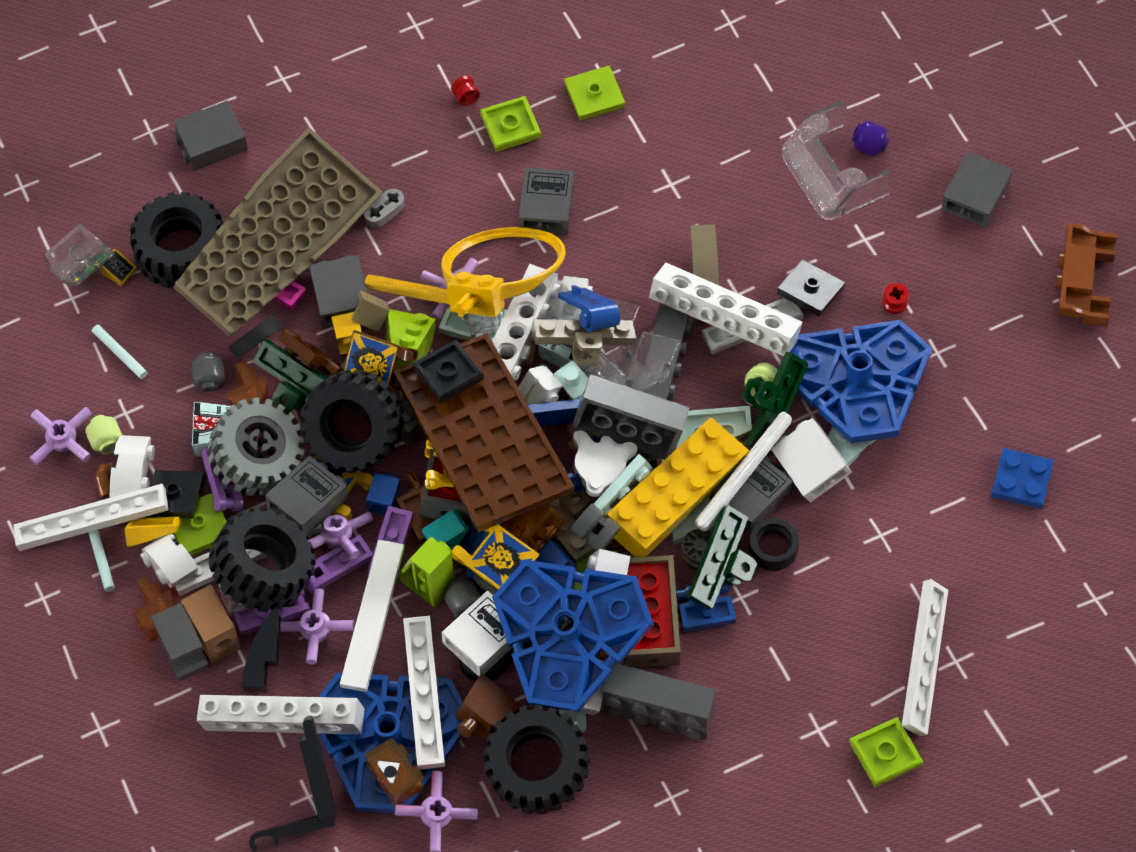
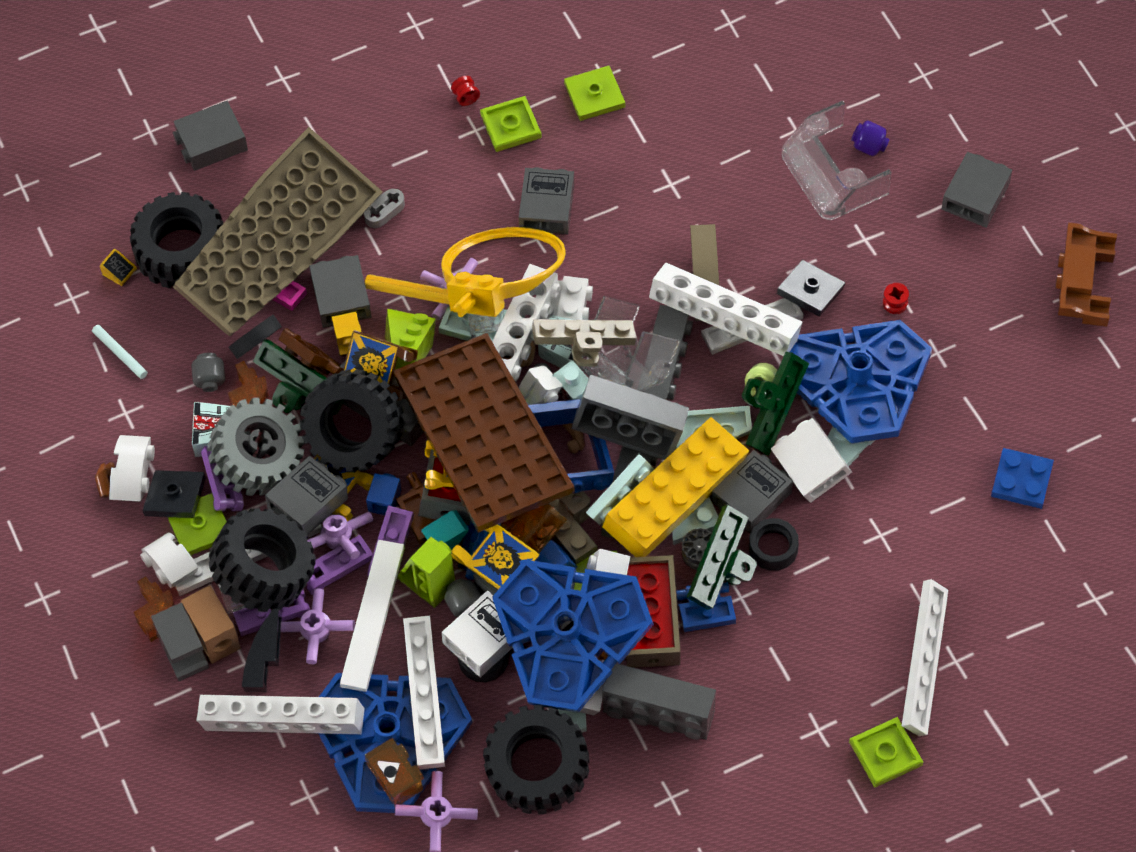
(60, 435): lavender bar -> none
(77, 256): clear slope -> none
(90, 517): white plate -> none
(101, 560): light aqua bar -> none
(103, 434): yellowish green head -> none
(147, 529): yellow slope -> none
(320, 790): black hinge -> none
(370, 311): dark tan panel -> none
(448, 371): black plate -> none
(483, 708): reddish brown torso -> none
(588, 523): dark grey wheel -> none
(596, 310): blue door -> none
(600, 462): white tile -> none
(743, 471): white axle -> none

